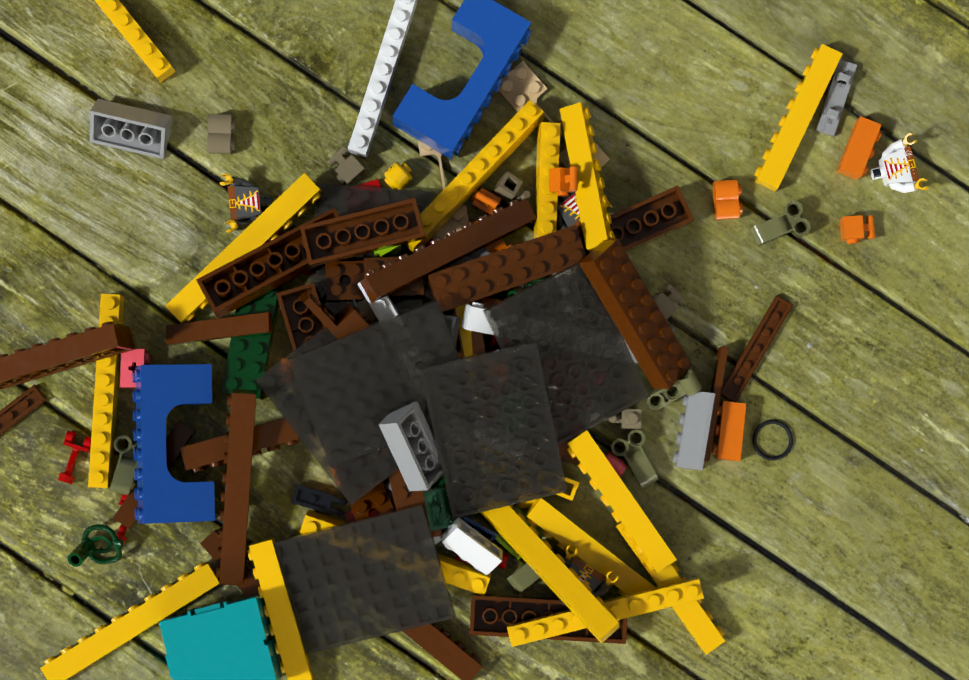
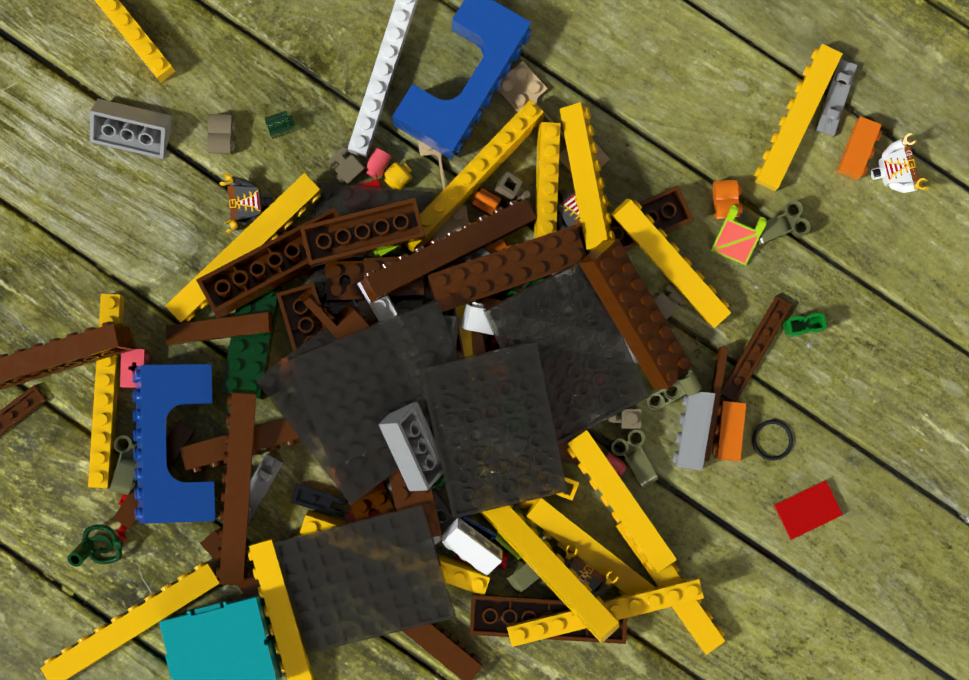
(67, 476): red bar -> none
(262, 481): none -> light grey hinge
(280, 124): none -> clear green brick
(377, 163): none -> coral brick
(438, 509): clear green brick -> none
(563, 180): orange brick -> none
(670, 262): none -> yellow brick
(737, 239): none -> coral flag
(799, 325): none -> green brick
(808, 509): none -> red tile
(853, 229): orange brick -> none

